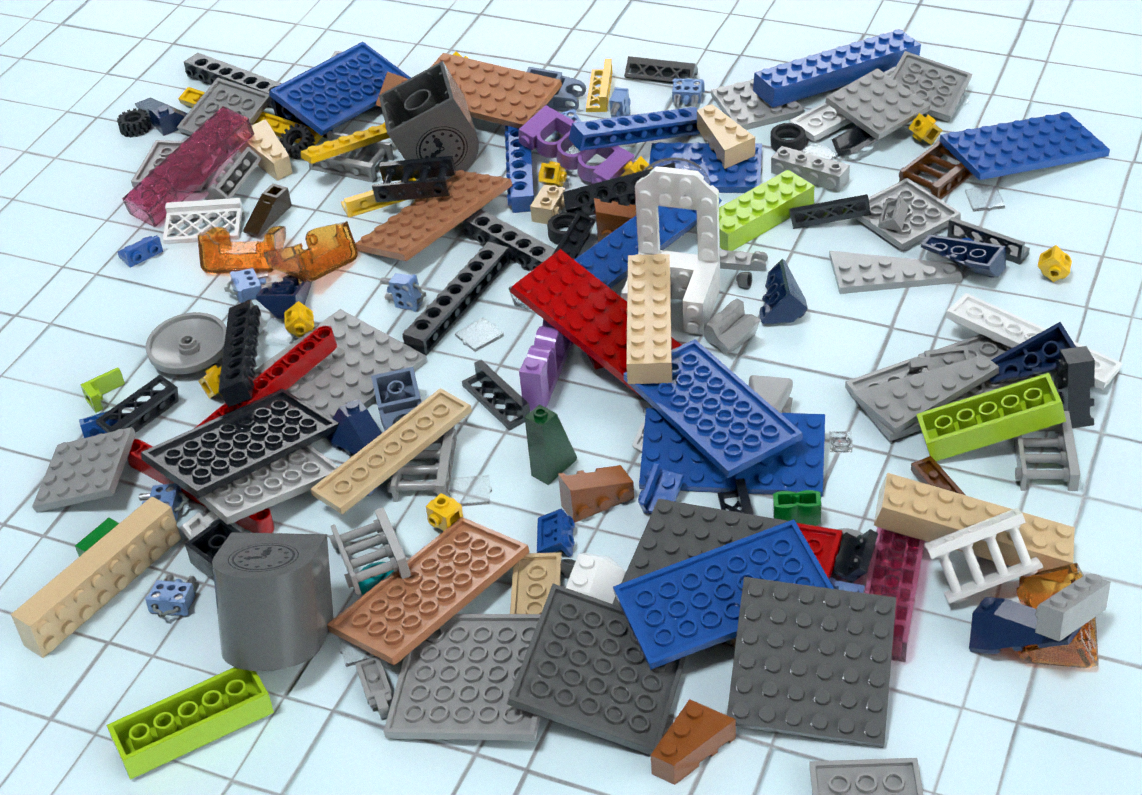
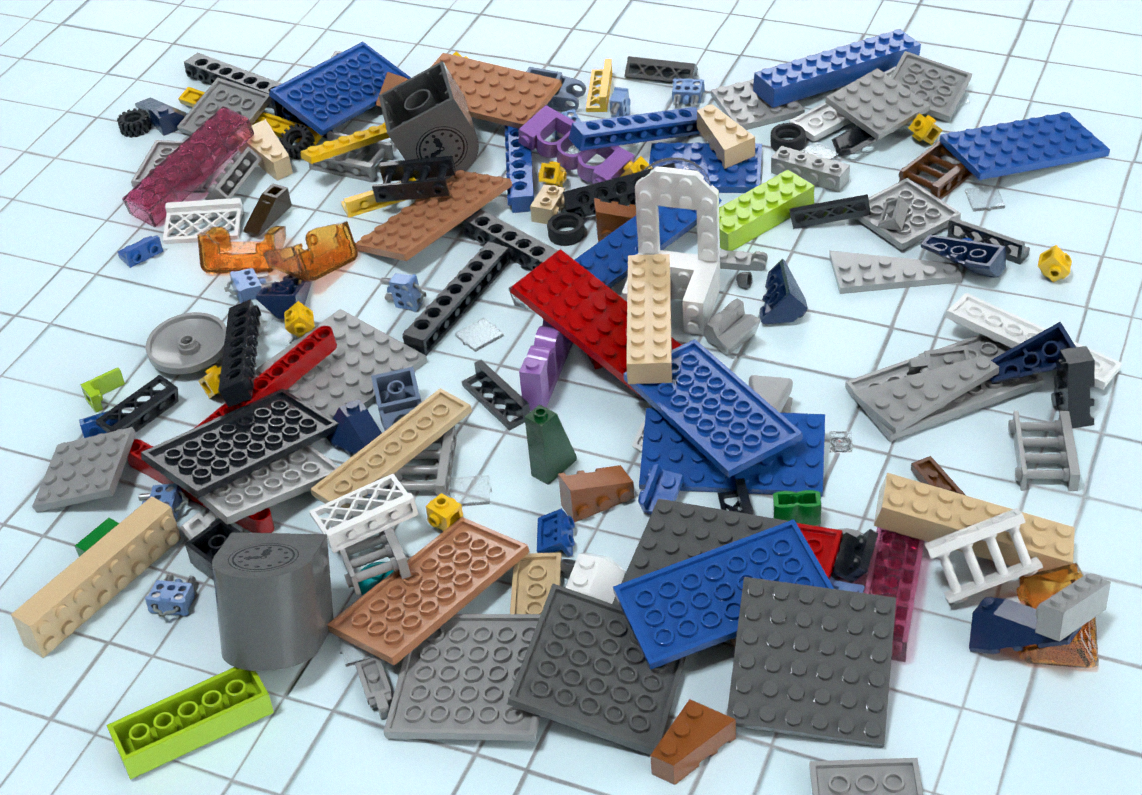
(368, 521): none -> white fence
(576, 235): black fence -> none
(991, 417): lime brick -> none

